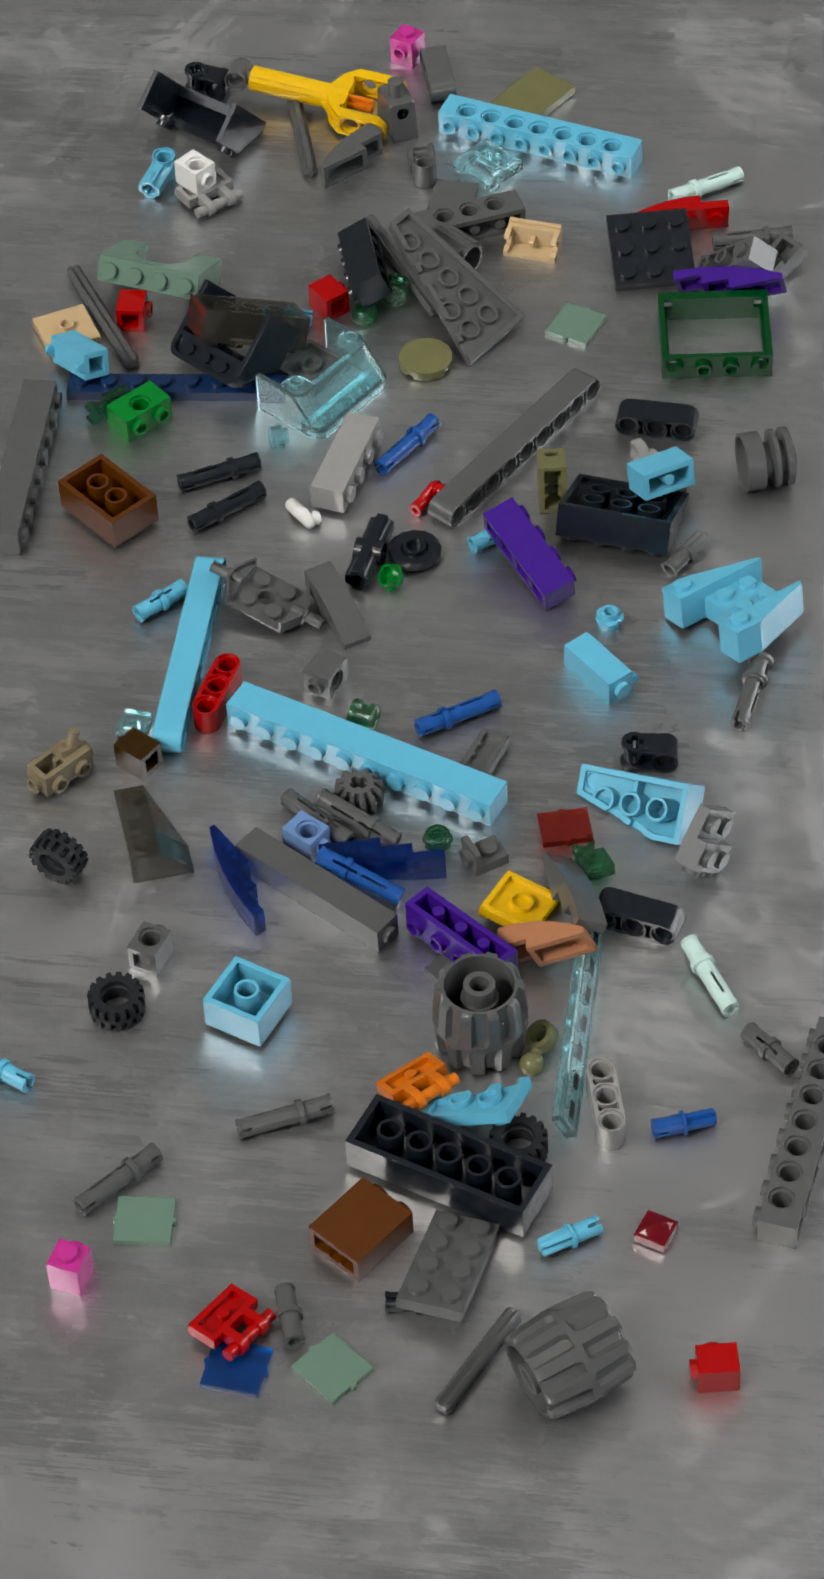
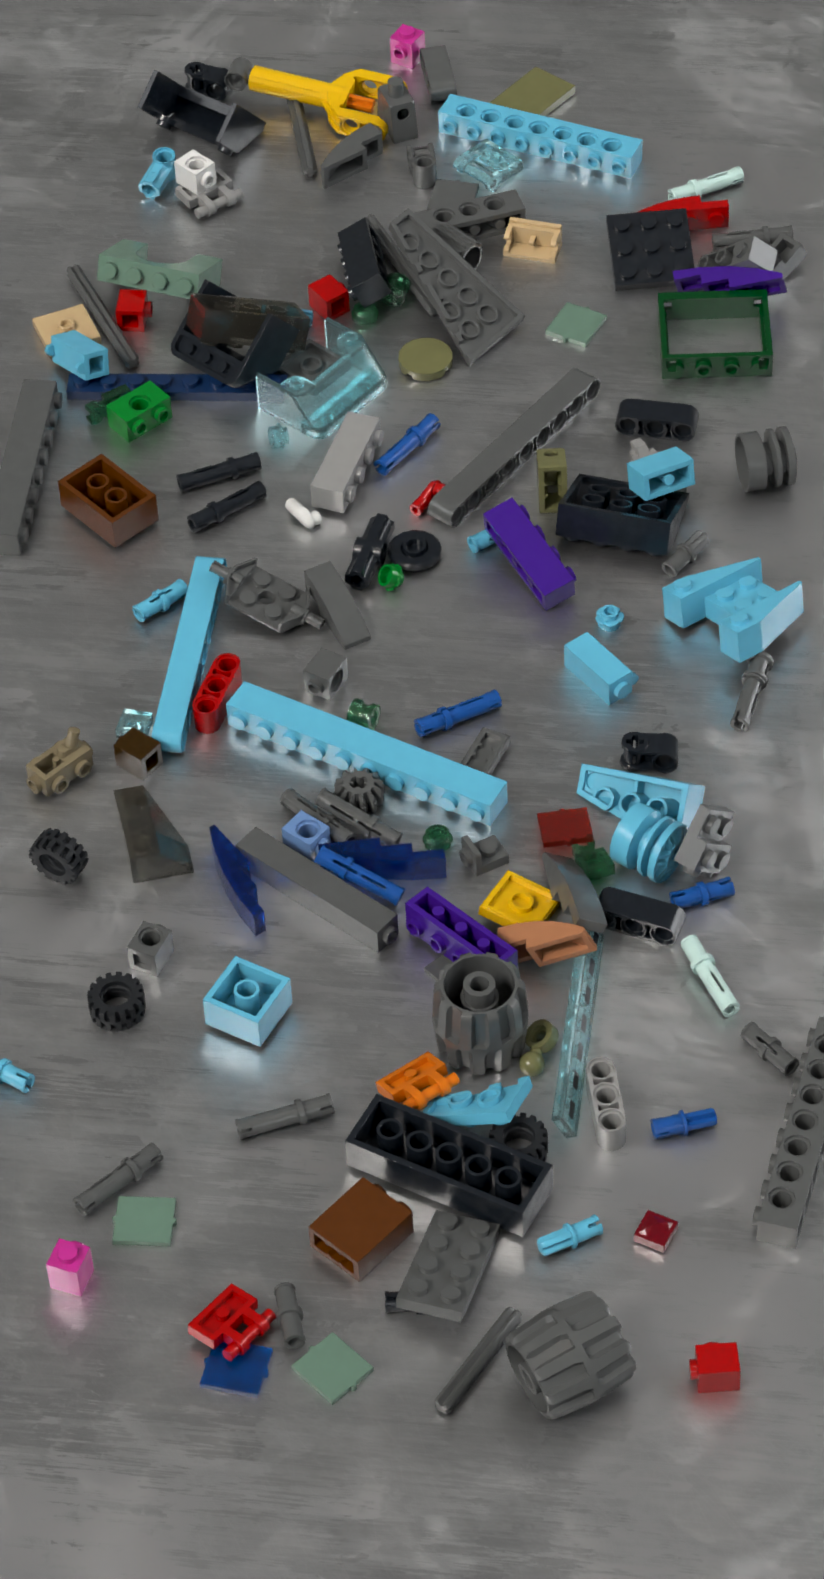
(647, 842): none -> medium azure wheel
(702, 893): none -> blue pin

